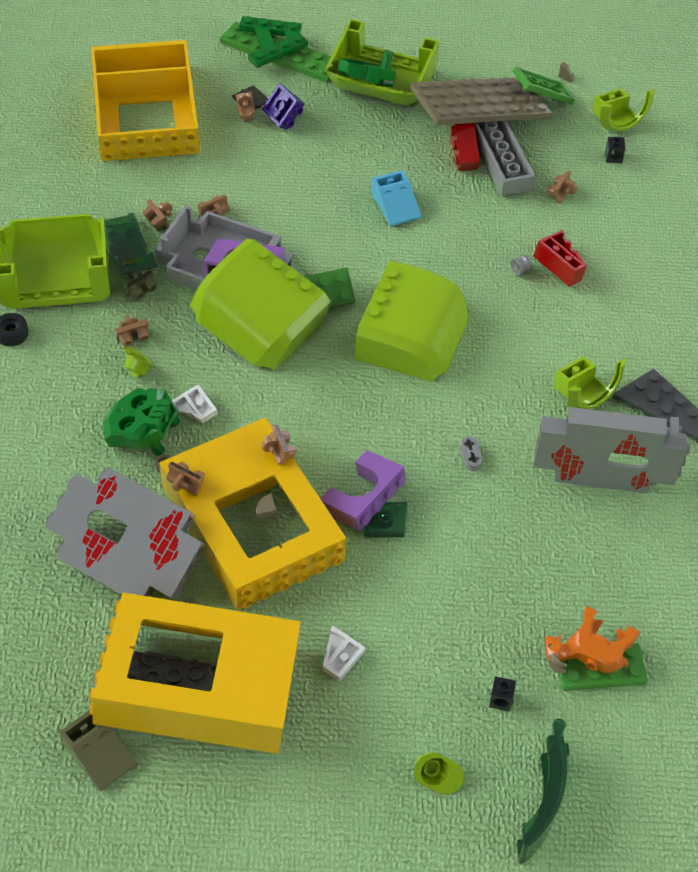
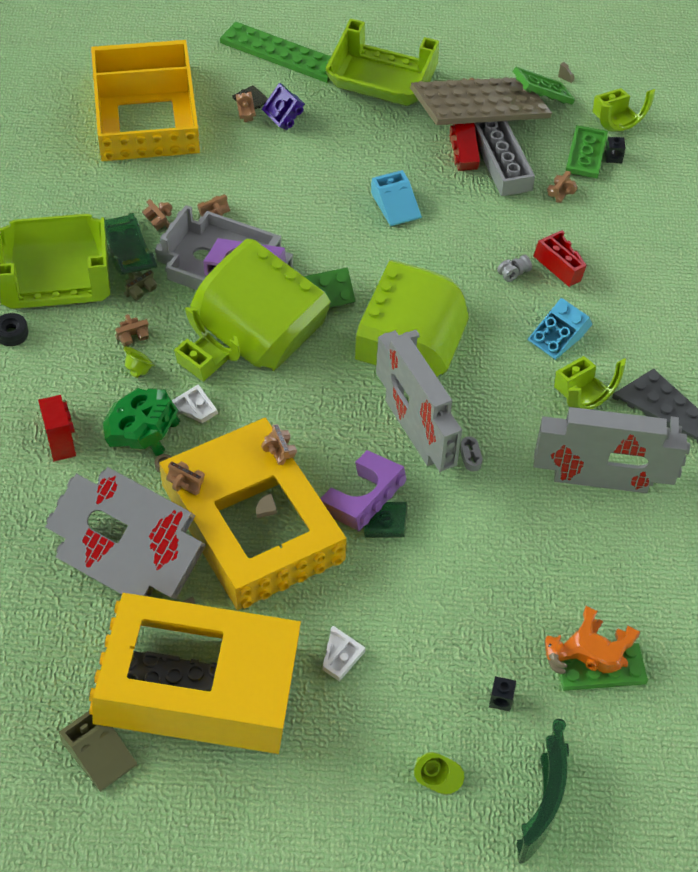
(58, 427): none -> red wedge
(205, 354): none -> lime piece
(270, 51): green plate -> none
(373, 73): green brick -> none
(428, 413): none -> light grey panel
(508, 270): none -> light grey wheel
(560, 329): none -> medium azure slope
(586, 151): none -> bright green plate

